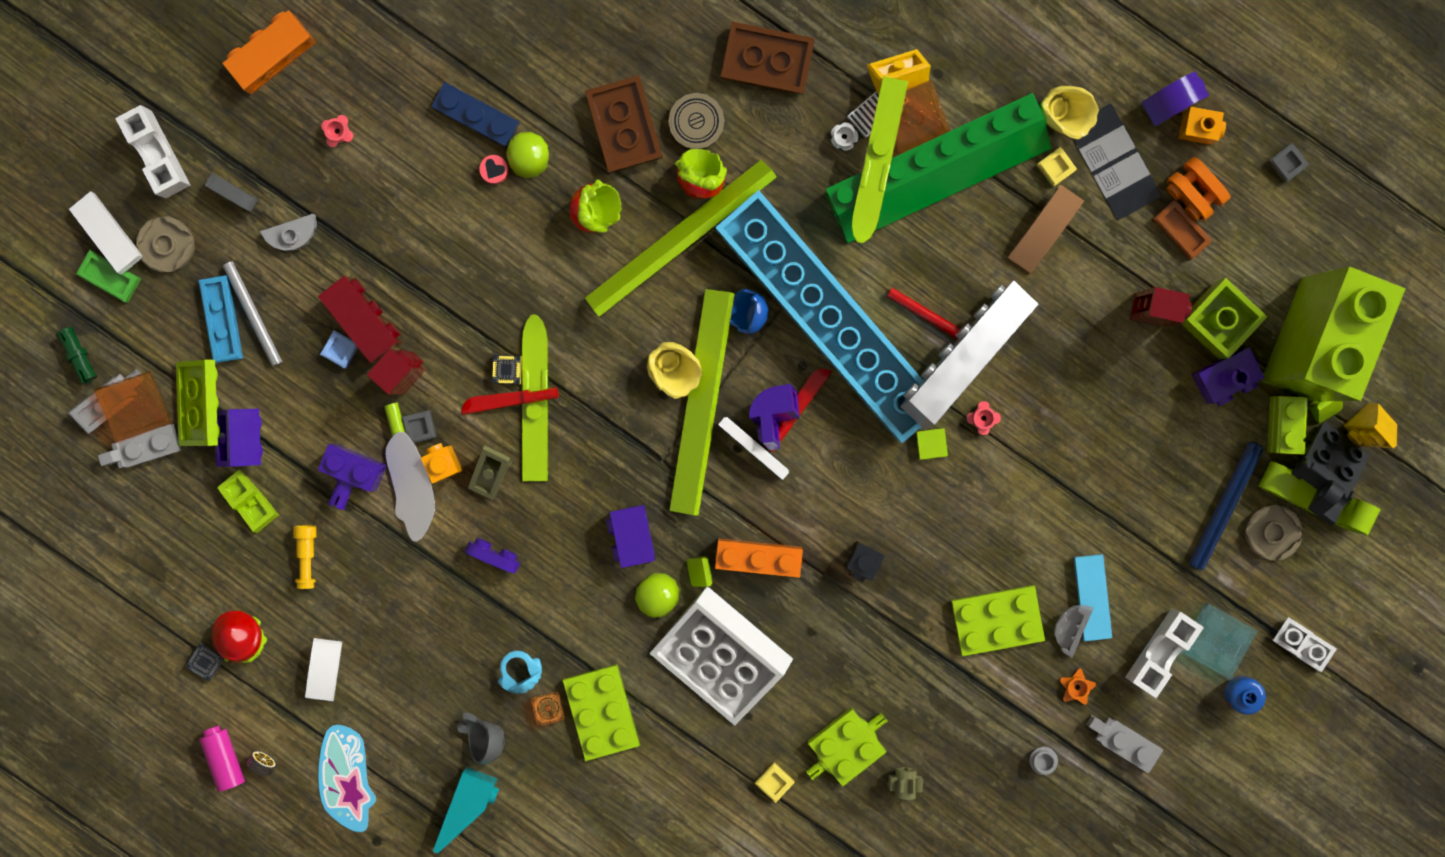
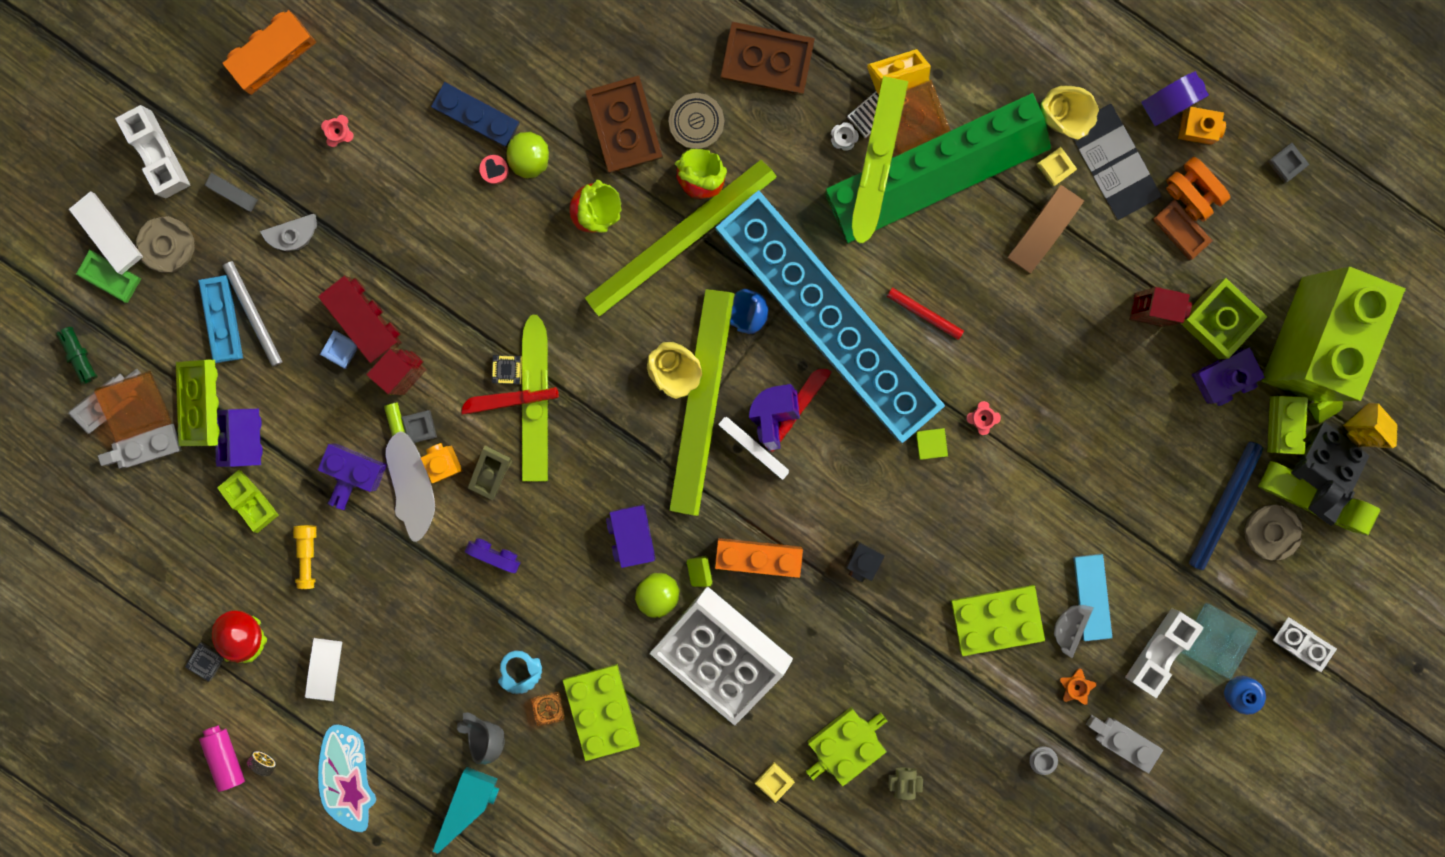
(968, 355): brick -> none

